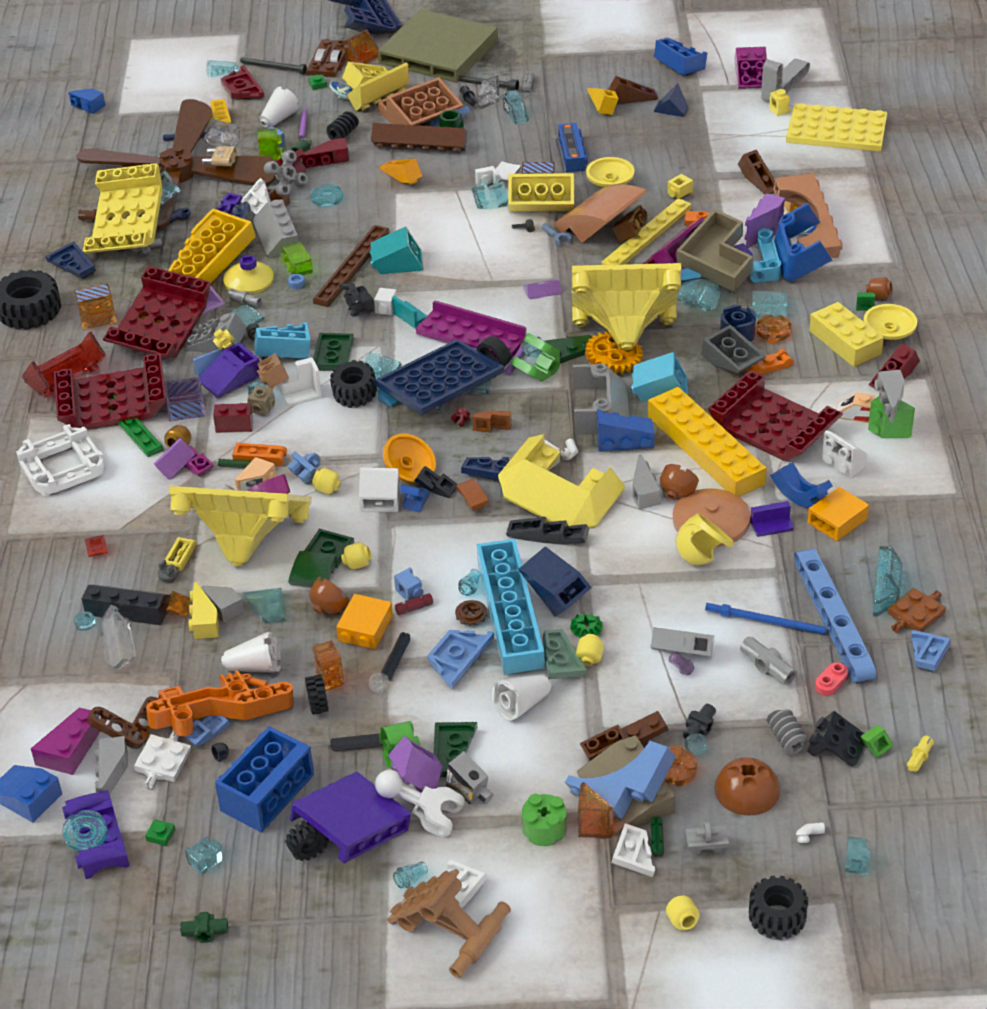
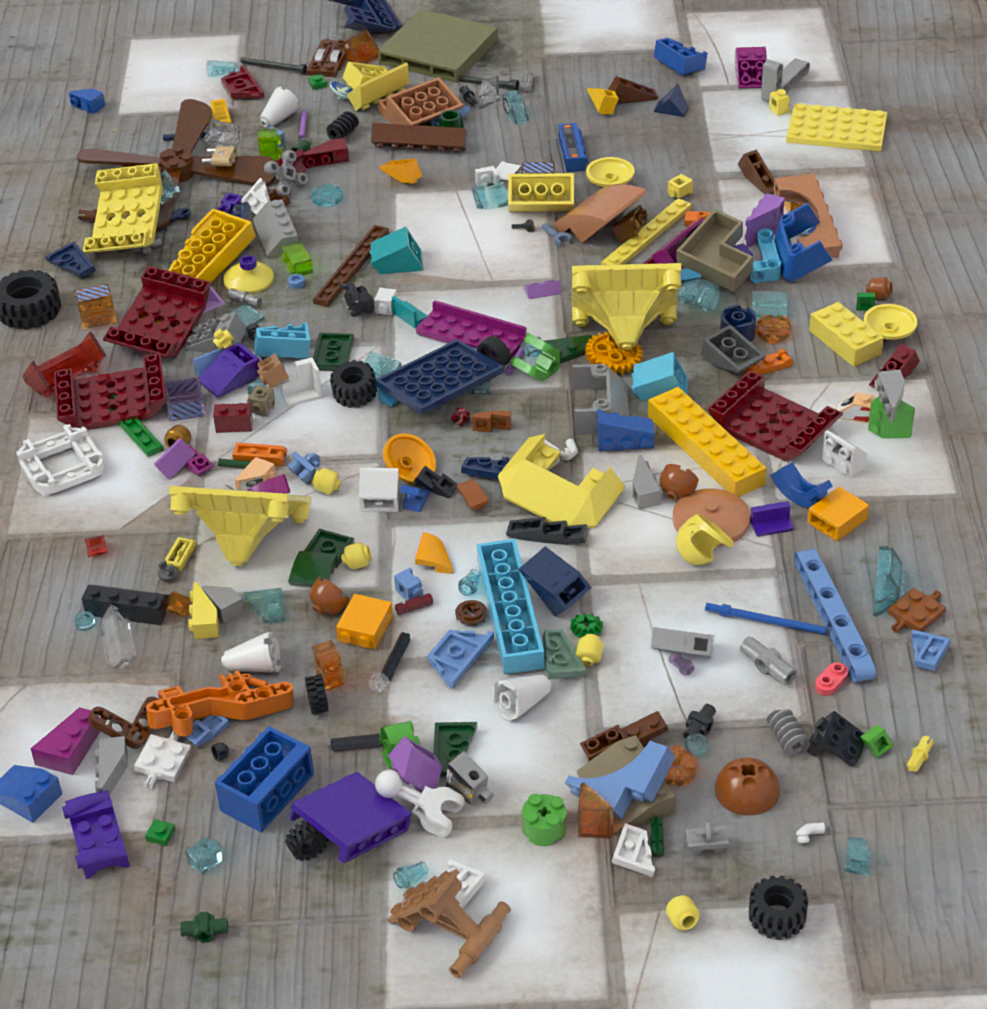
(83, 819): clear light blue tile -> none
(433, 553): none -> light orange slope

